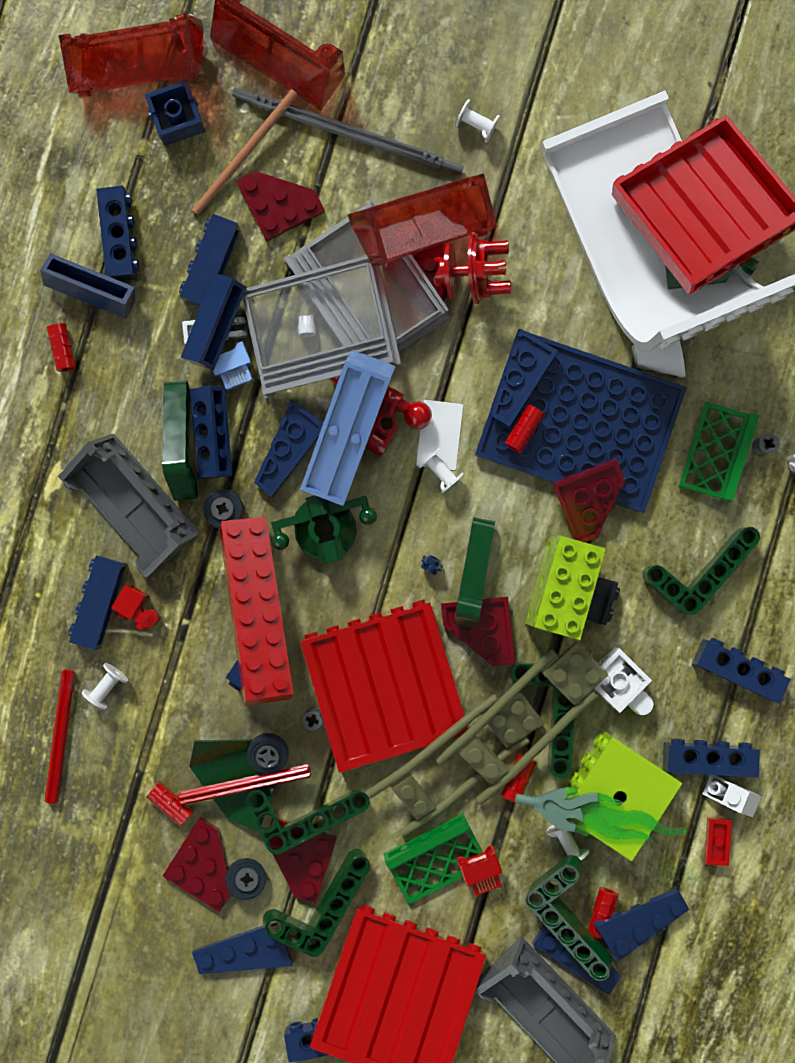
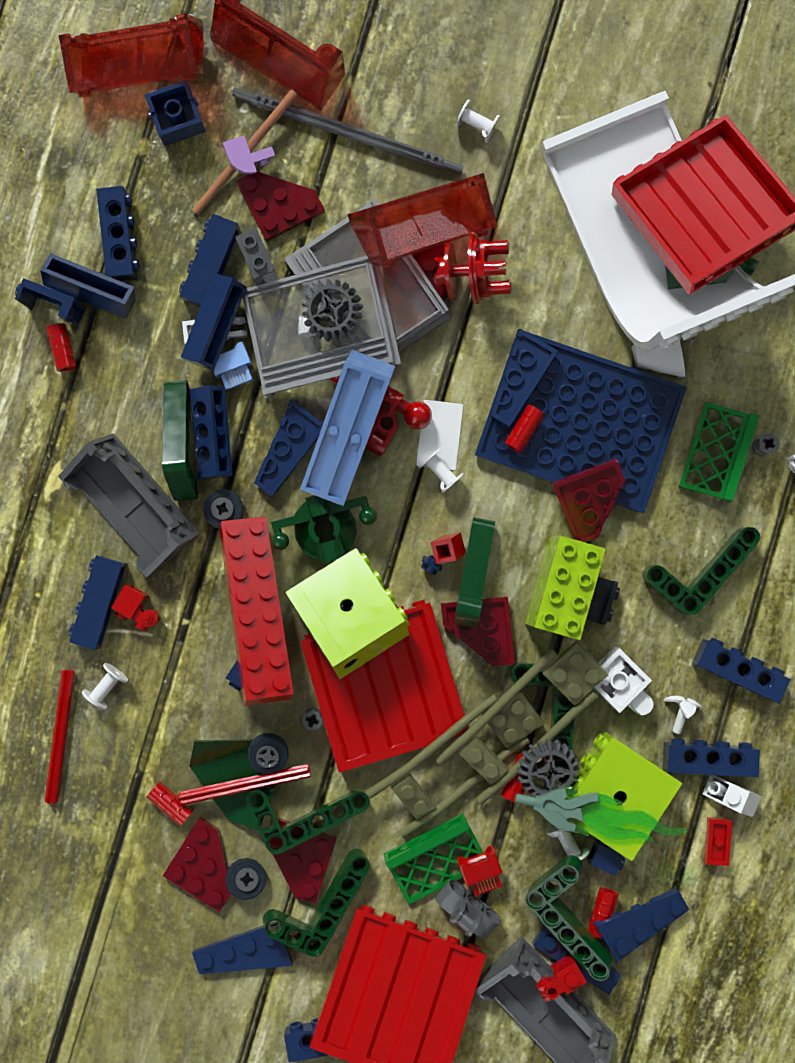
(70, 311): none -> dark blue panel
(241, 158): none -> lavender brick
(256, 257): none -> dark grey panel
(323, 294): none -> dark grey gear
(349, 612): none -> gear
(448, 548): none -> red brick
(467, 910): none -> dark grey piece
(529, 767): none -> dark grey gear
(566, 979): none -> red brick
(605, 858): none -> dark blue brick
(686, 710): none -> white plant

